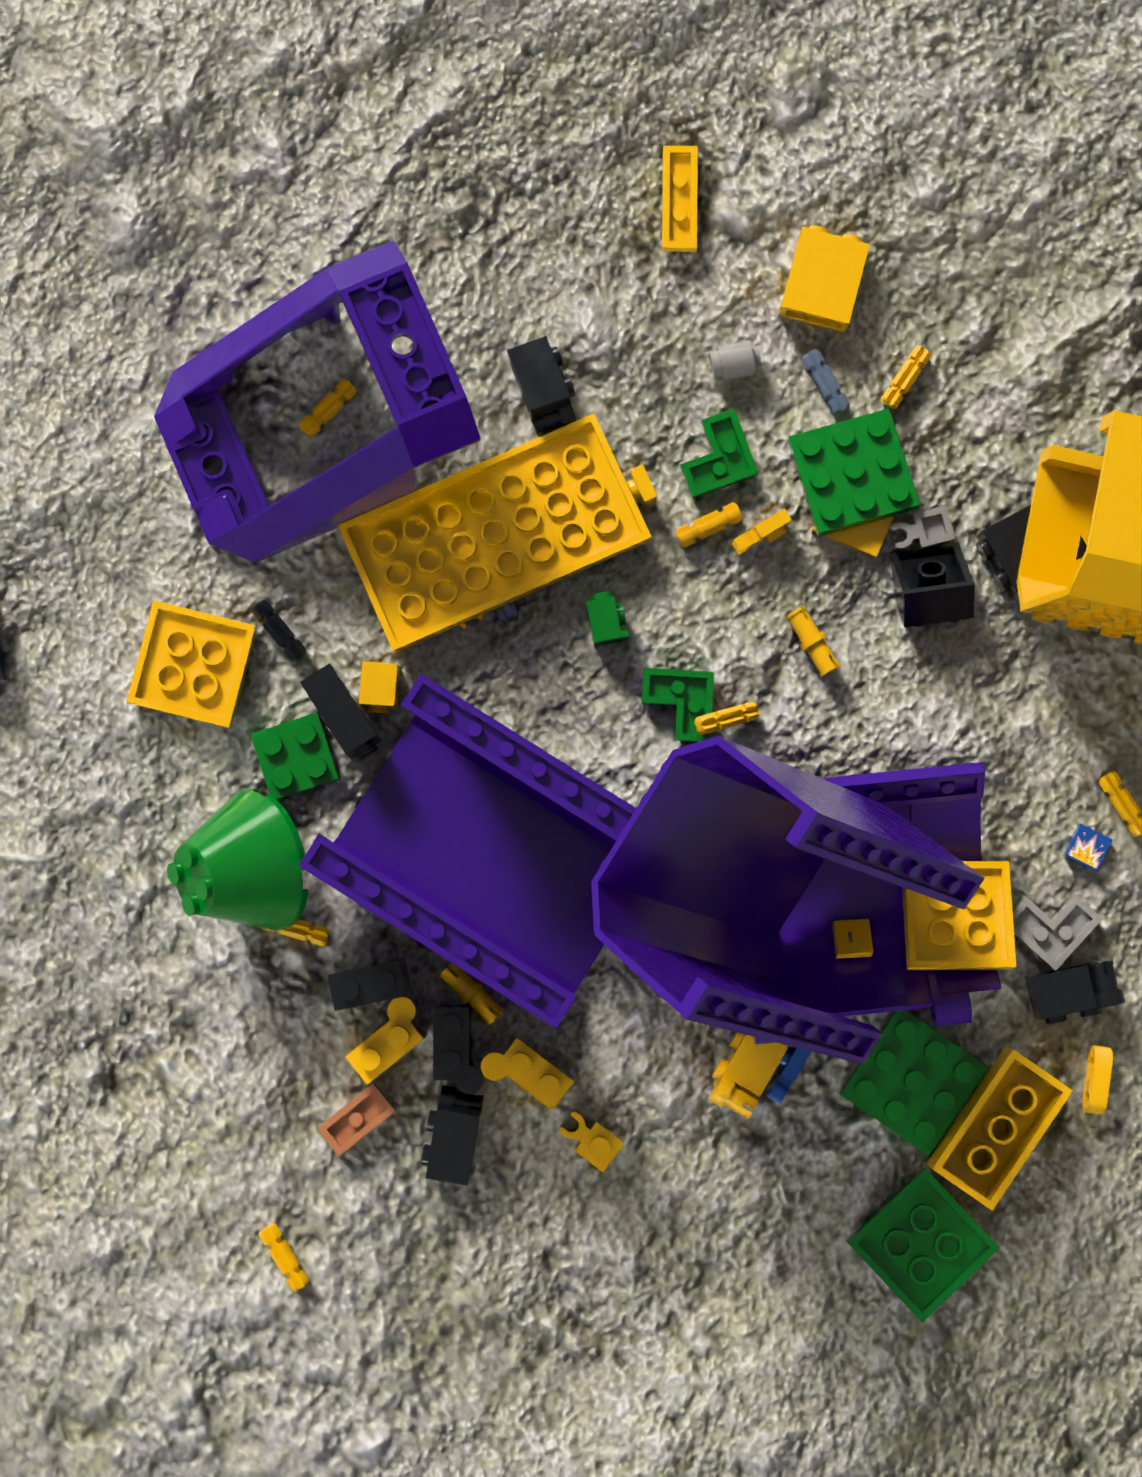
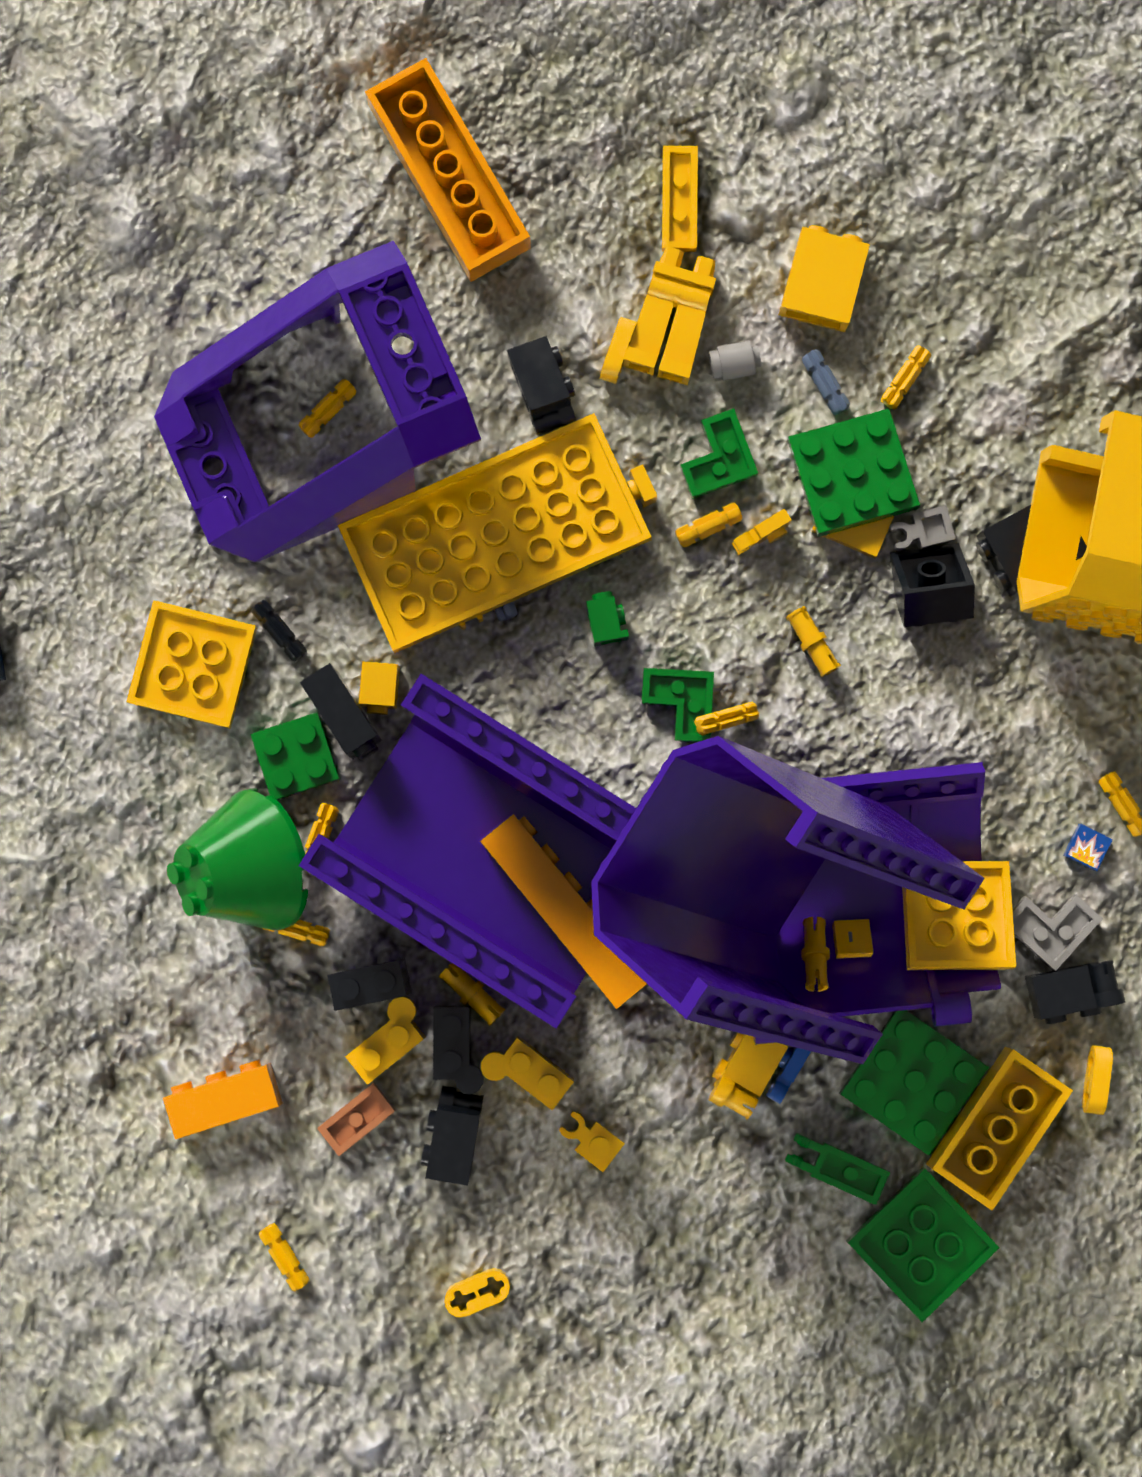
(222, 1099): none -> light orange brick
(327, 814): none -> yellow axle
(448, 169): none -> light orange brick
(480, 1301): none -> yellow beam
(560, 905): none -> light orange brick
(615, 356): none -> yellow beam
(671, 289): none -> yellow hips
(815, 954): none -> yellow pin
(841, 1170): none -> green hinge

